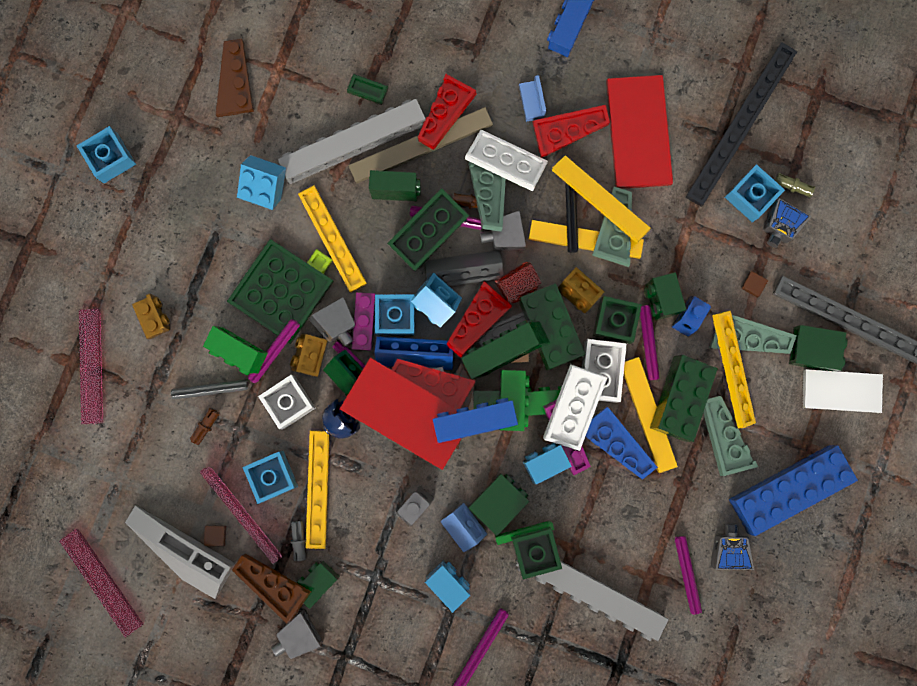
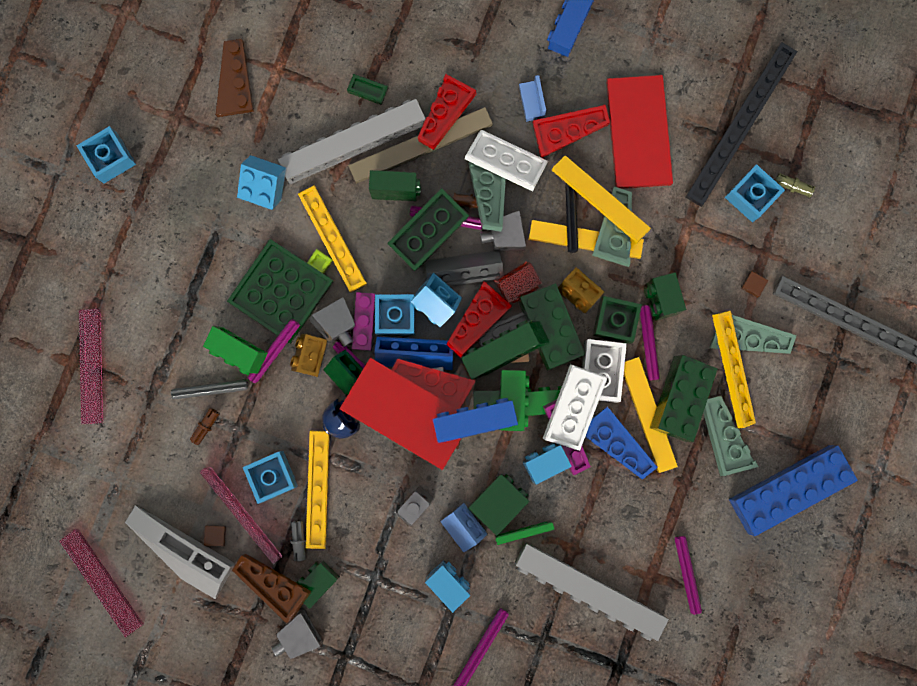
(151, 316): pearl gold bracket -> none
(287, 402): white brick -> none
(536, 552): dark green brick -> none
(693, 316): blue torso -> none
(731, 551): torso -> none
(784, 222): torso -> none
(818, 348): dark green brick -> none
(842, 391): white tile -> none

